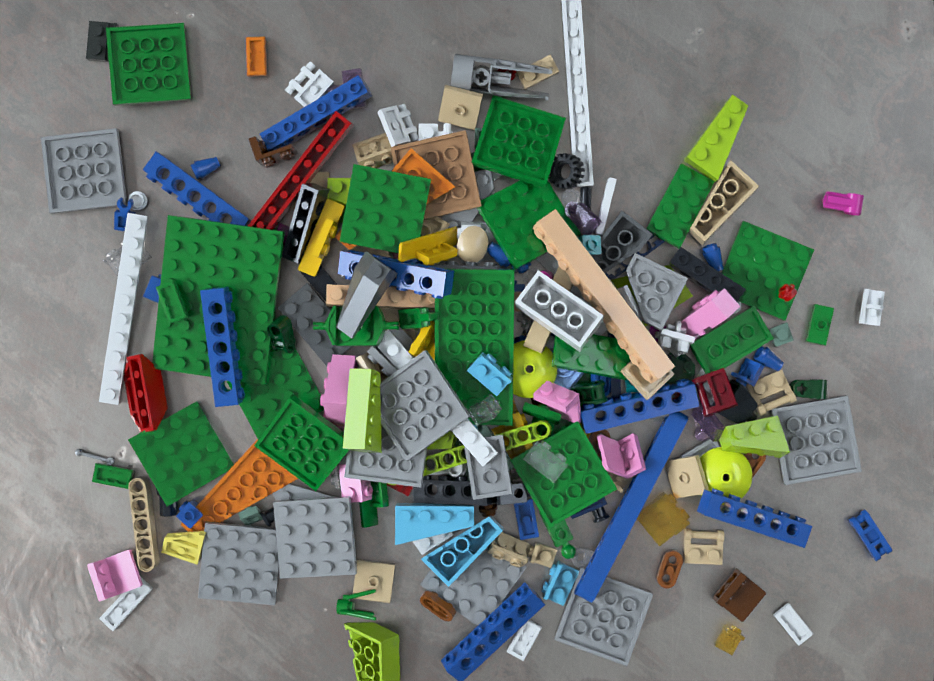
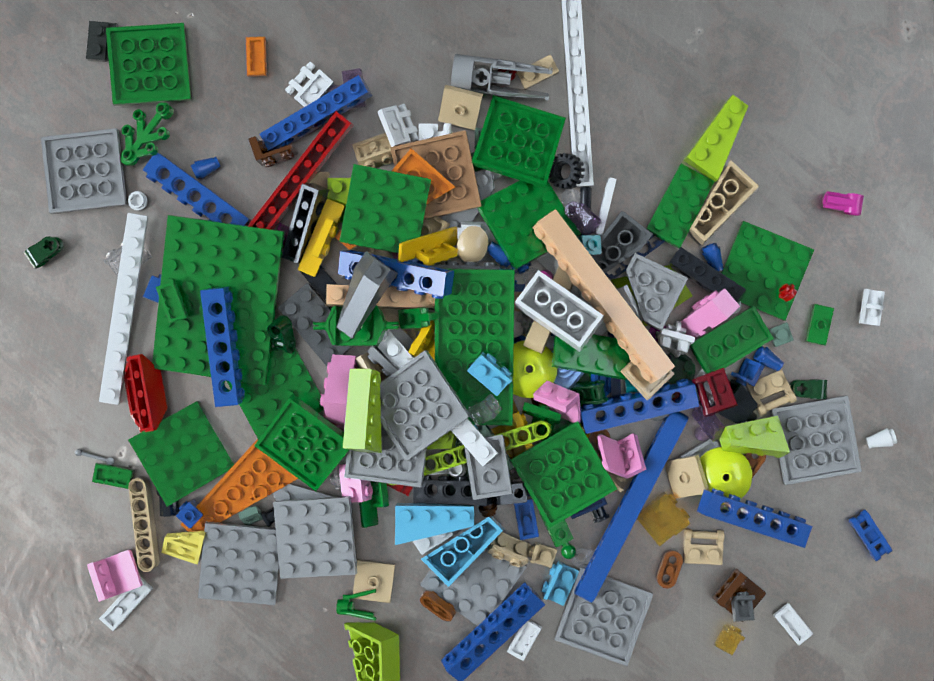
(41, 253): none -> dark green piece
(120, 216): blue plate -> none
(132, 152): none -> green plant
(546, 461): clear bracket -> none
(743, 607): none -> dark grey bracket
(884, 438): none -> white cone

